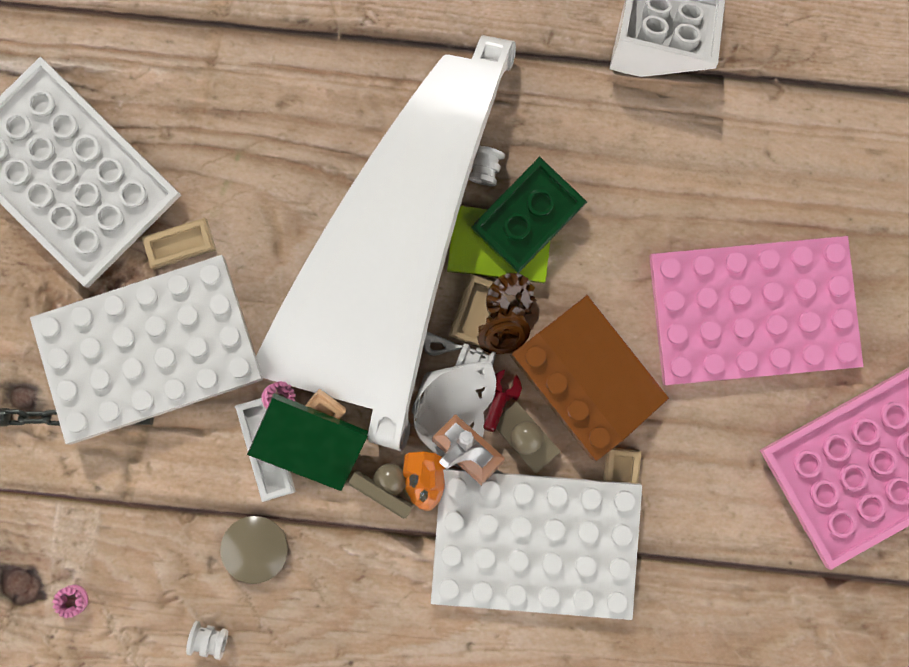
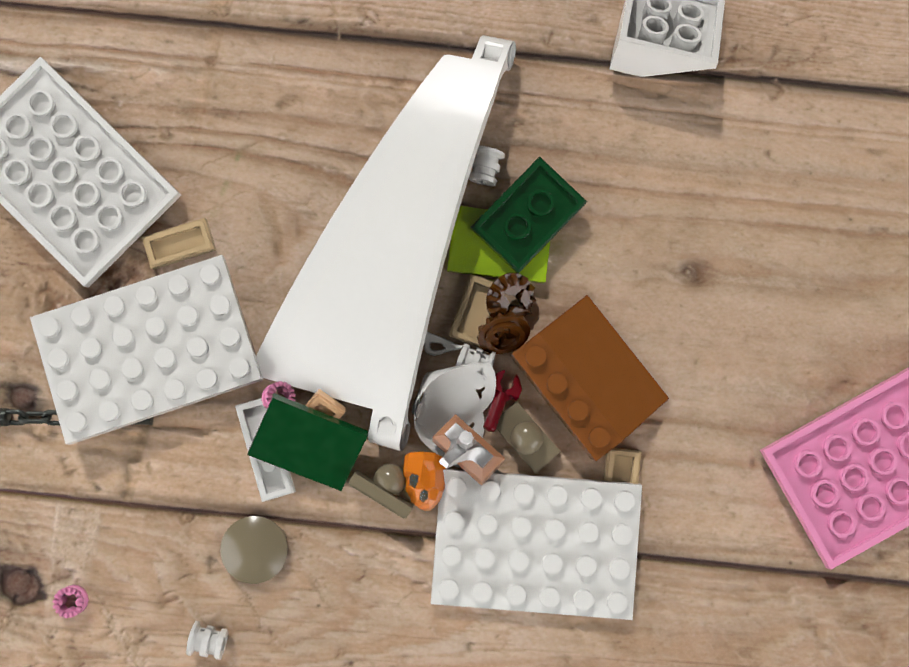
(755, 310): bright pink plate -> none

